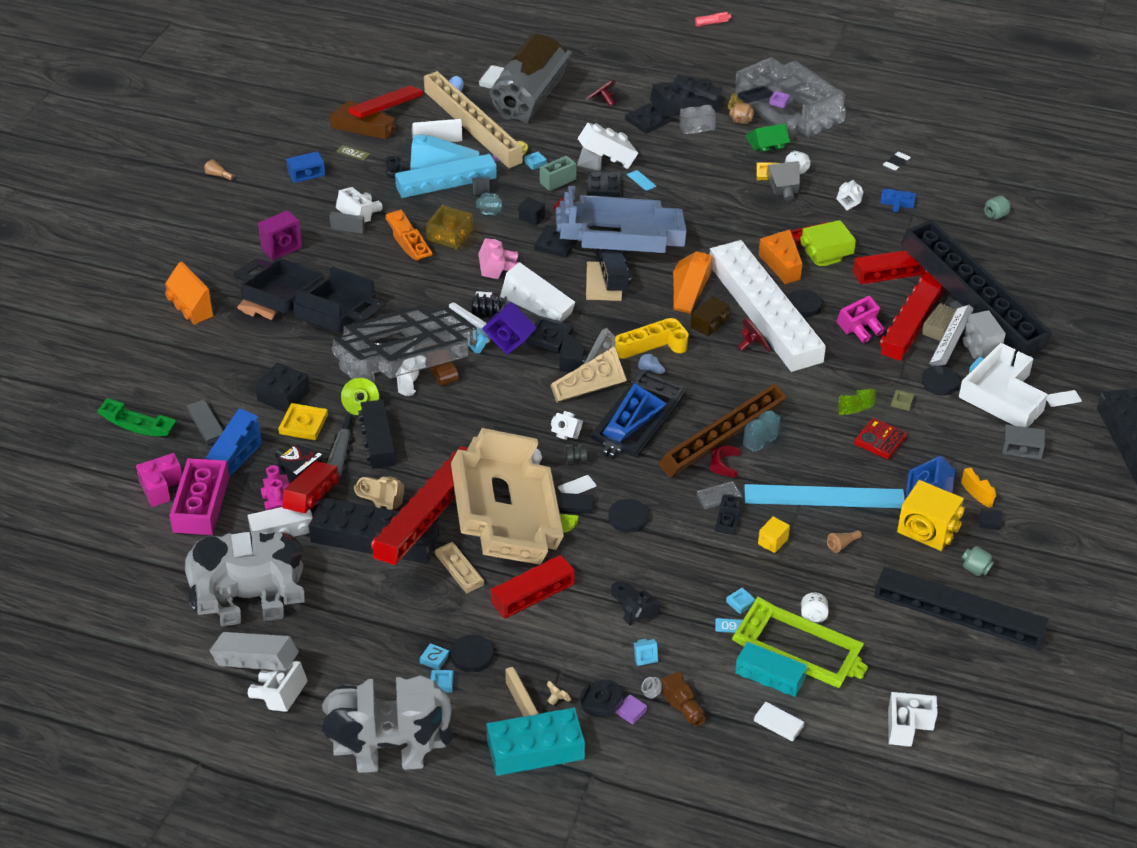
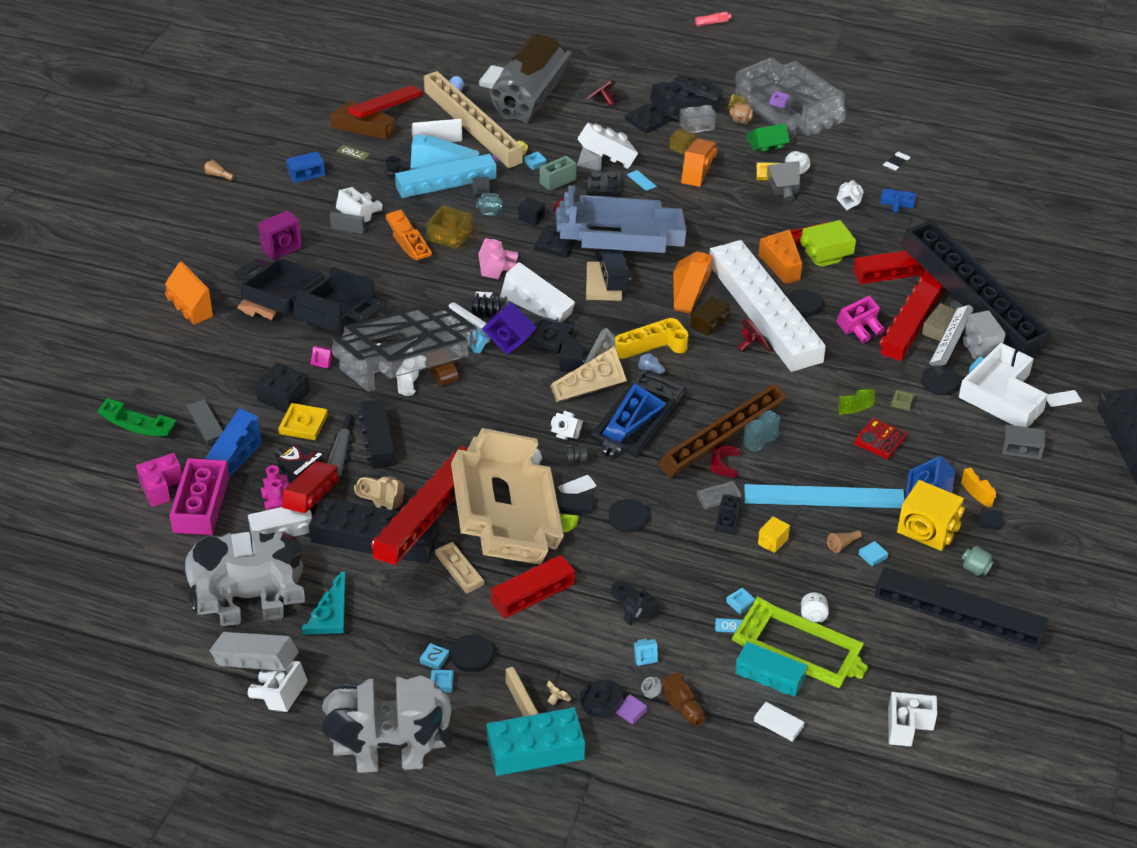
(321, 357): none -> dark pink tile
(330, 613): none -> teal wing
(353, 388): lime dish -> none
(681, 141): none -> clear yellow brick
(697, 161): none -> orange wedge
(755, 94): black tile -> none
(873, 553): none -> medium azure tile
(997, 207): sand green head -> none

